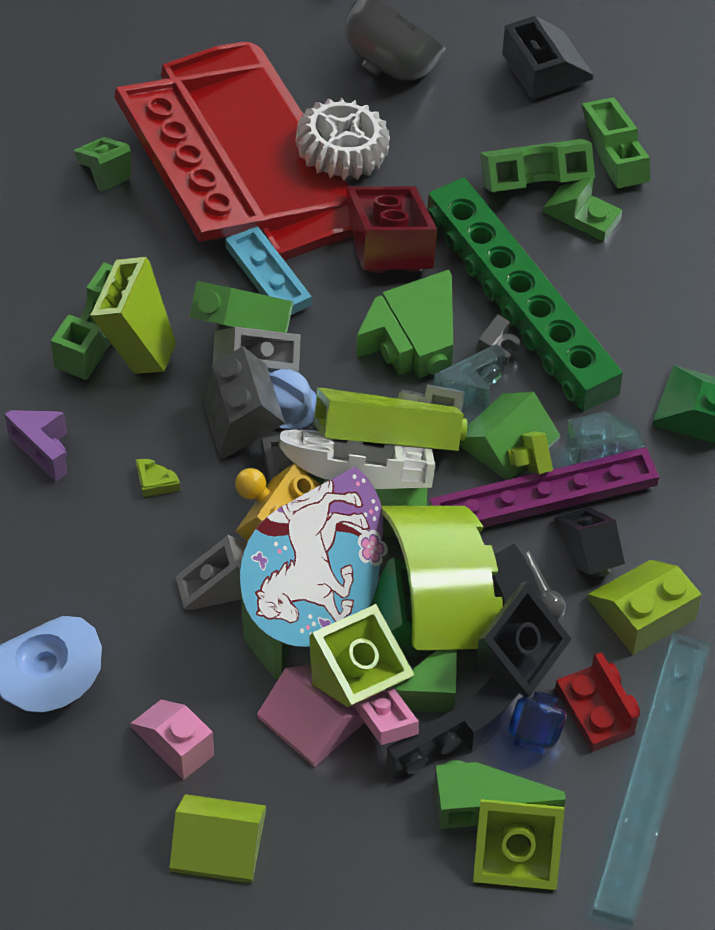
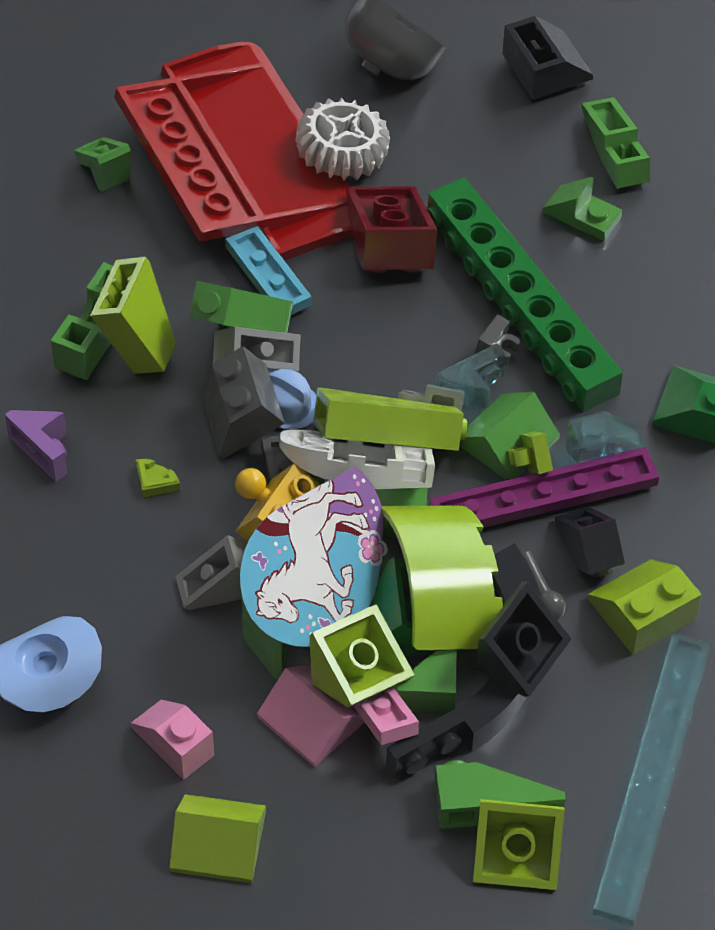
(384, 333): bright green slope -> none
(426, 319): bright green slope -> none
(537, 722): clear blue head -> none
(543, 162): bright green arch -> none
(599, 703): red bracket -> none

